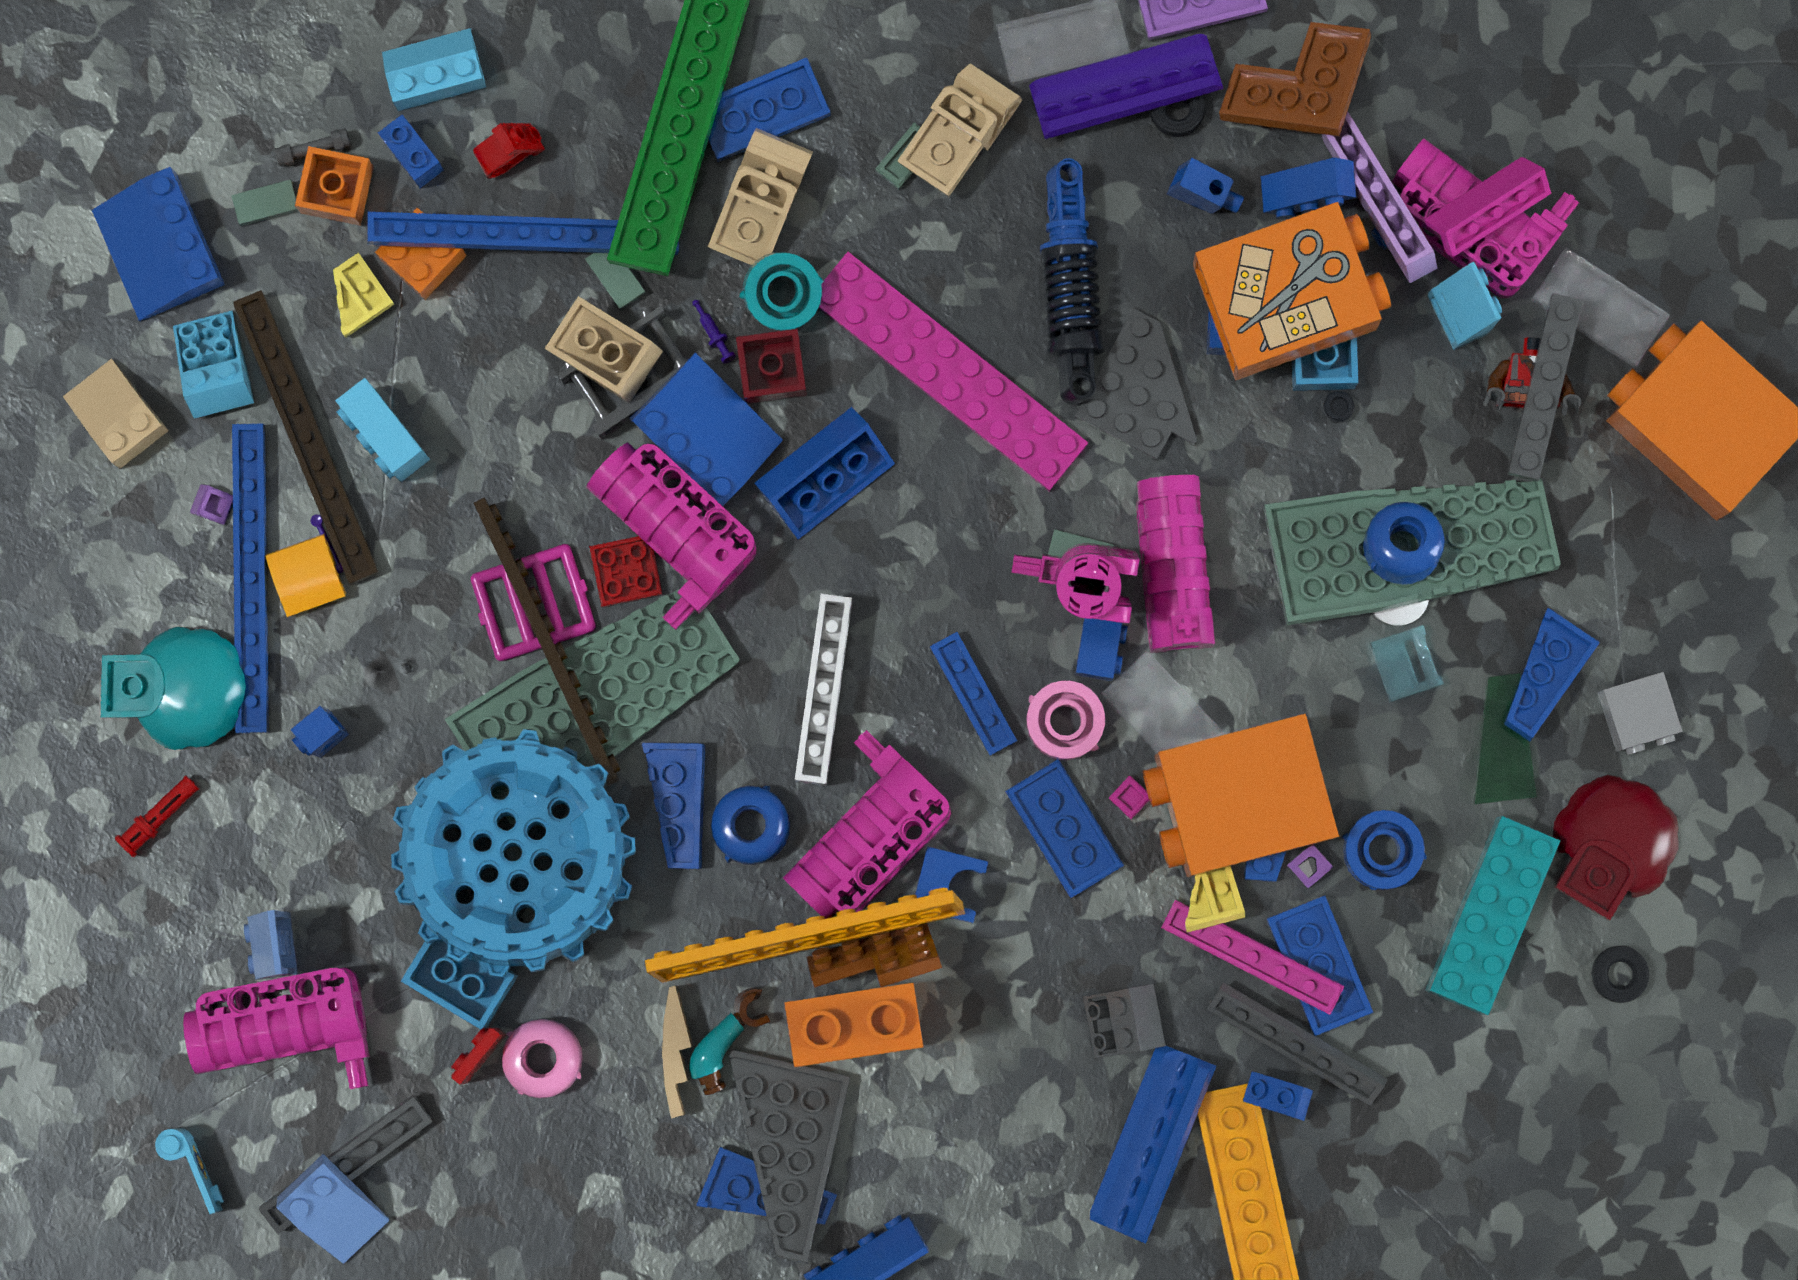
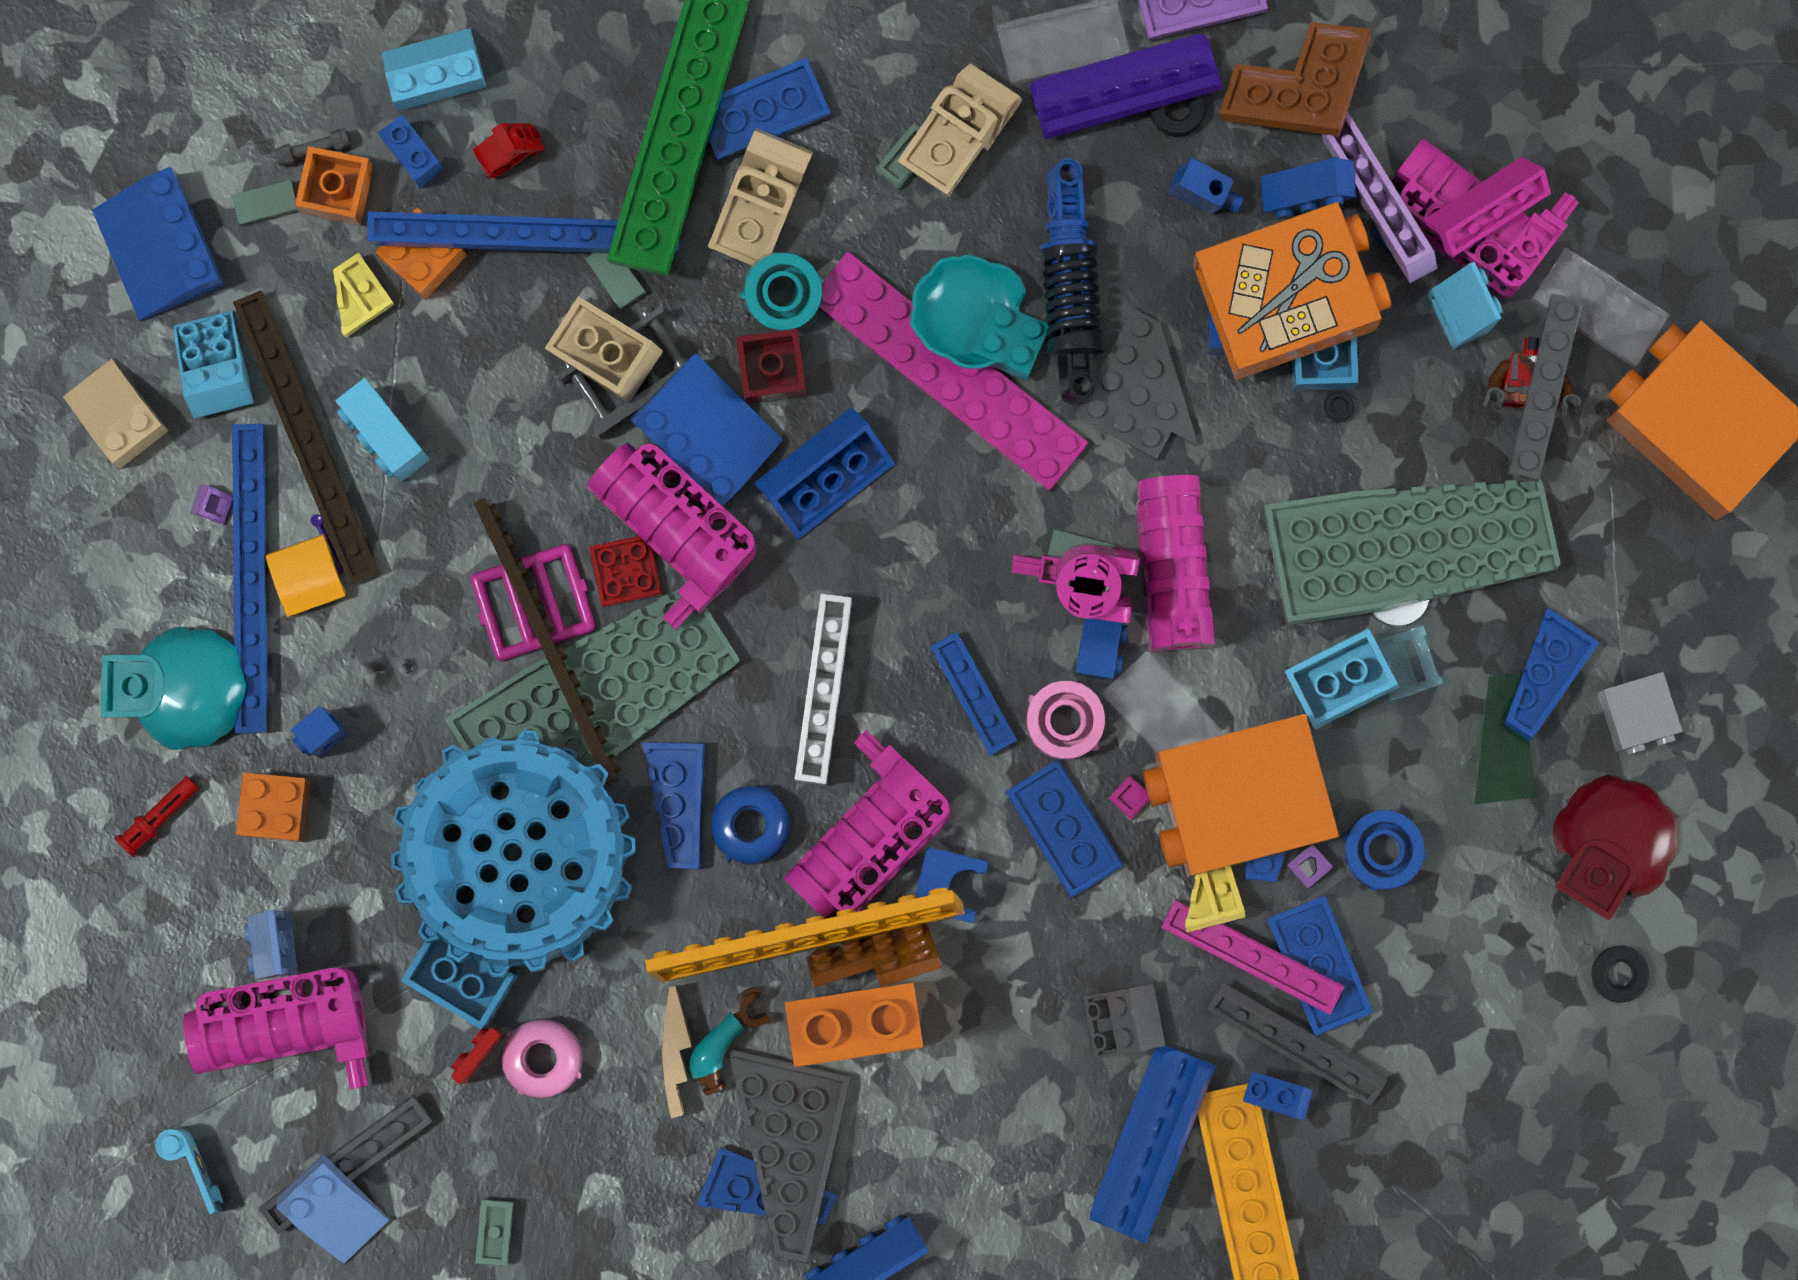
(273, 807): none -> orange brick
(494, 1232): none -> sand green plate
(716, 338): dark purple piece -> none
(973, 316): none -> teal animal
(1341, 679): none -> medium azure brick
(1400, 565): blue piece -> none
(1492, 915): teal brick -> none

